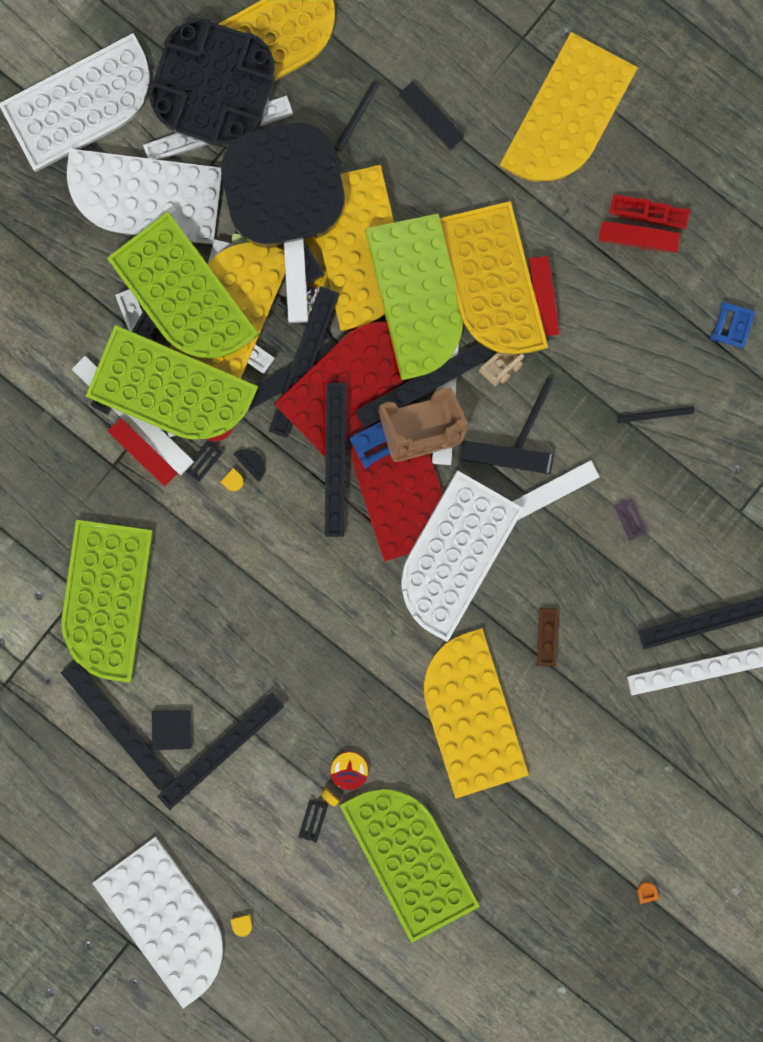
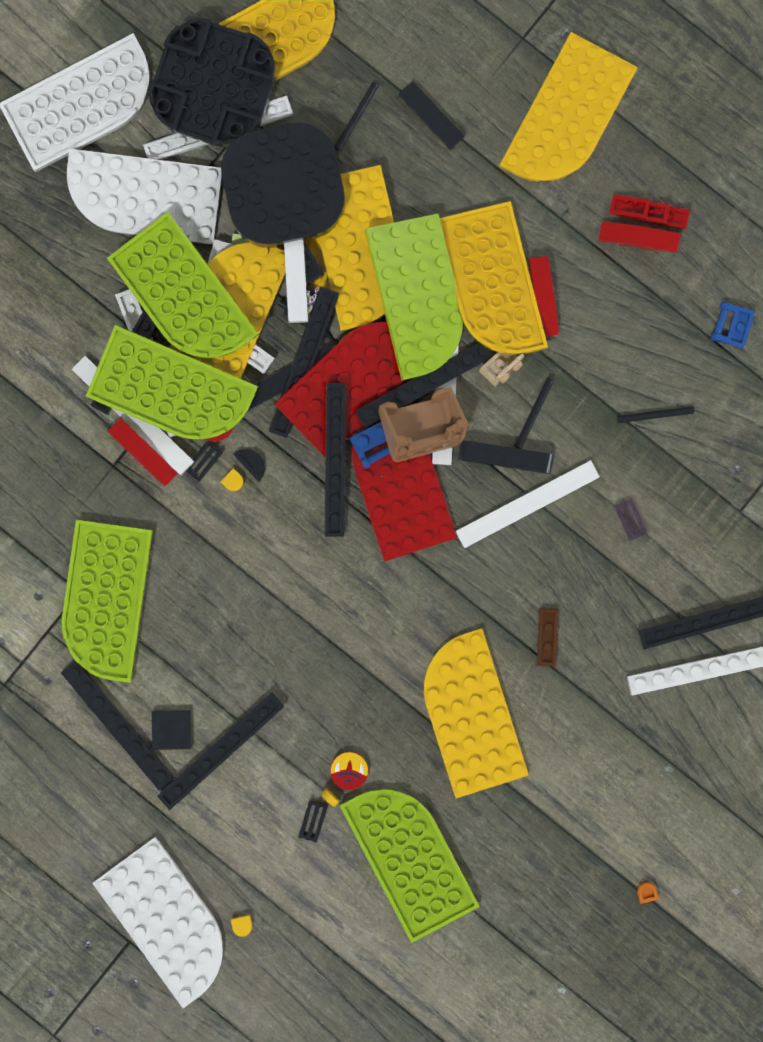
(455, 553): white plate -> none

